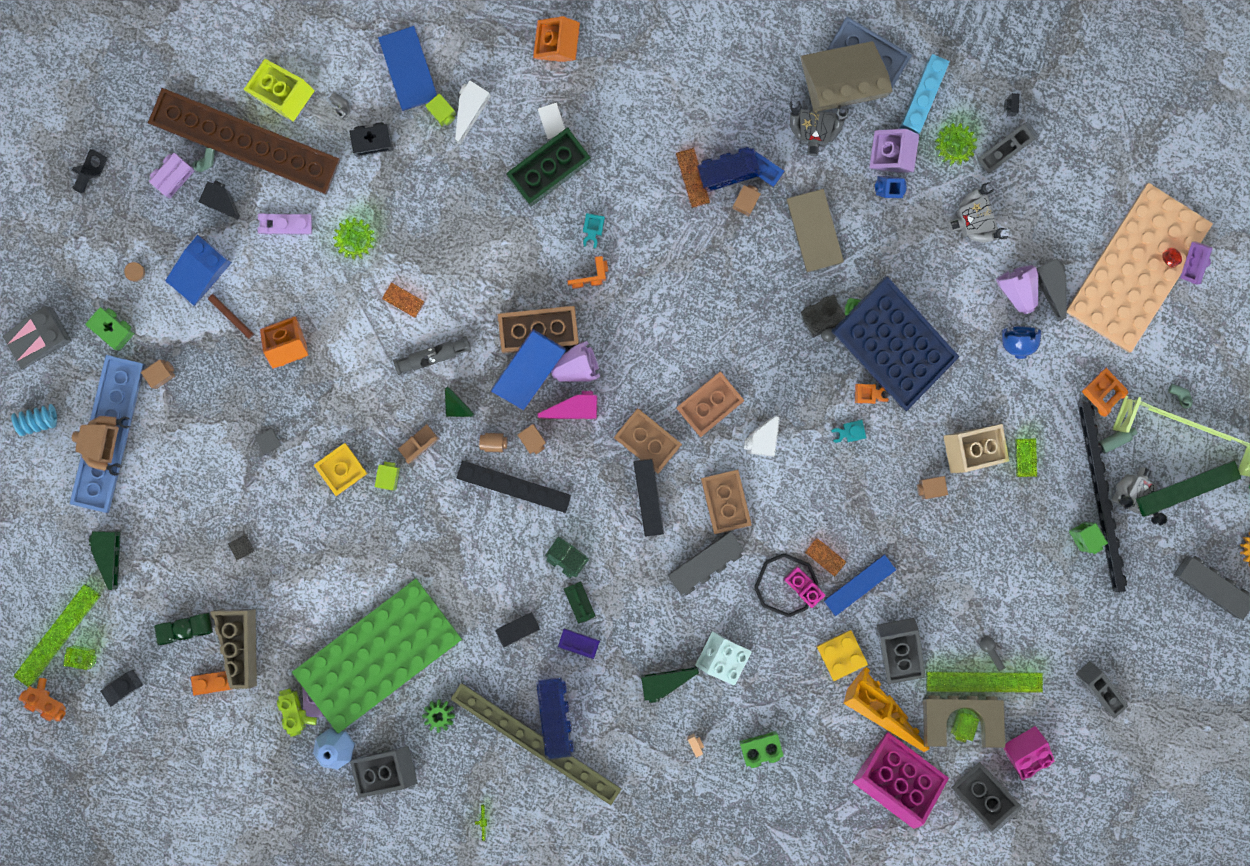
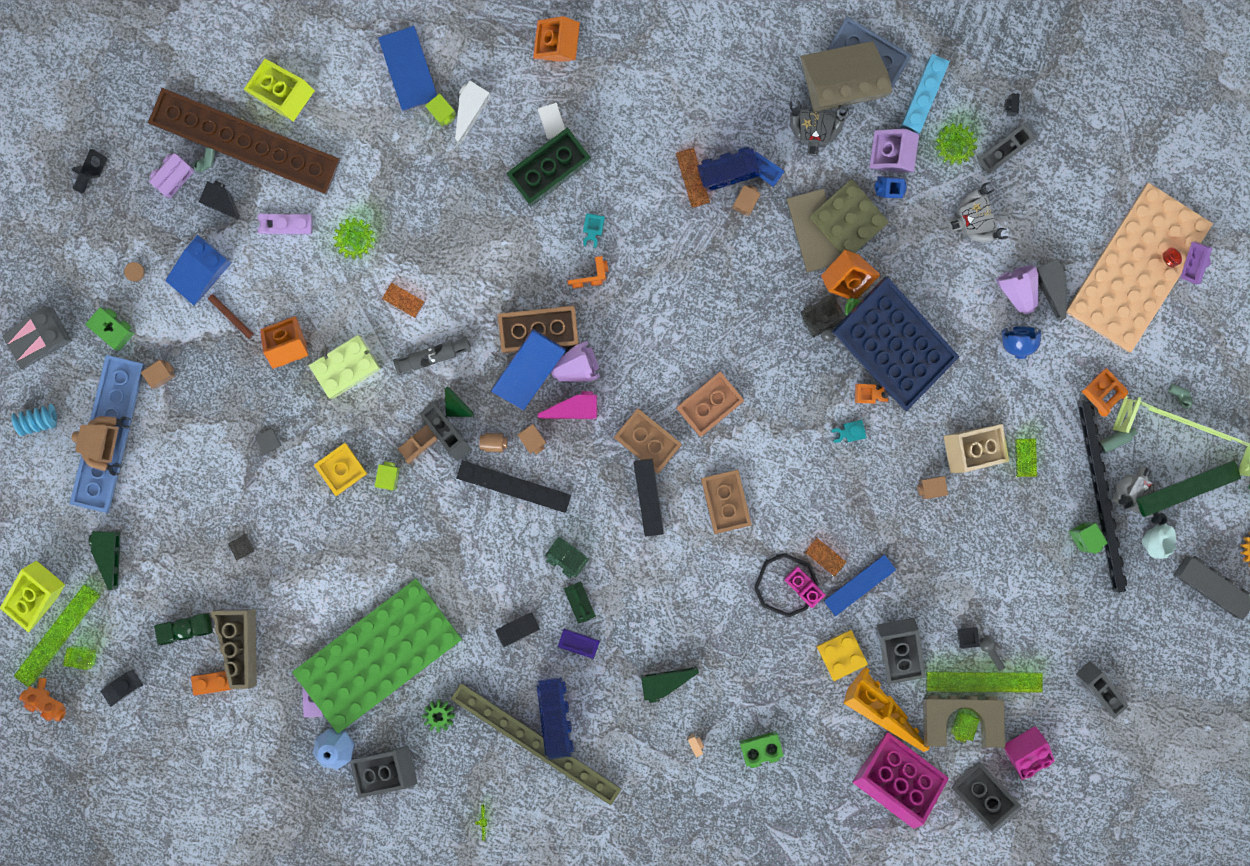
(31, 595): none -> neon yellow slope
(294, 718): lime brick -> none
(343, 105): flat silver arm -> none
(345, 367): none -> yellowish green piece
(381, 142): black brick -> none
(445, 432): none -> dark grey slope
(705, 563): dark grey brick -> none
(723, 658): light aqua bracket -> none
(763, 439): white slope -> none
(849, 218): none -> olive plate
(849, 275): none -> orange slope
(968, 637): none -> black plate
(1160, 541): none -> light aqua hair

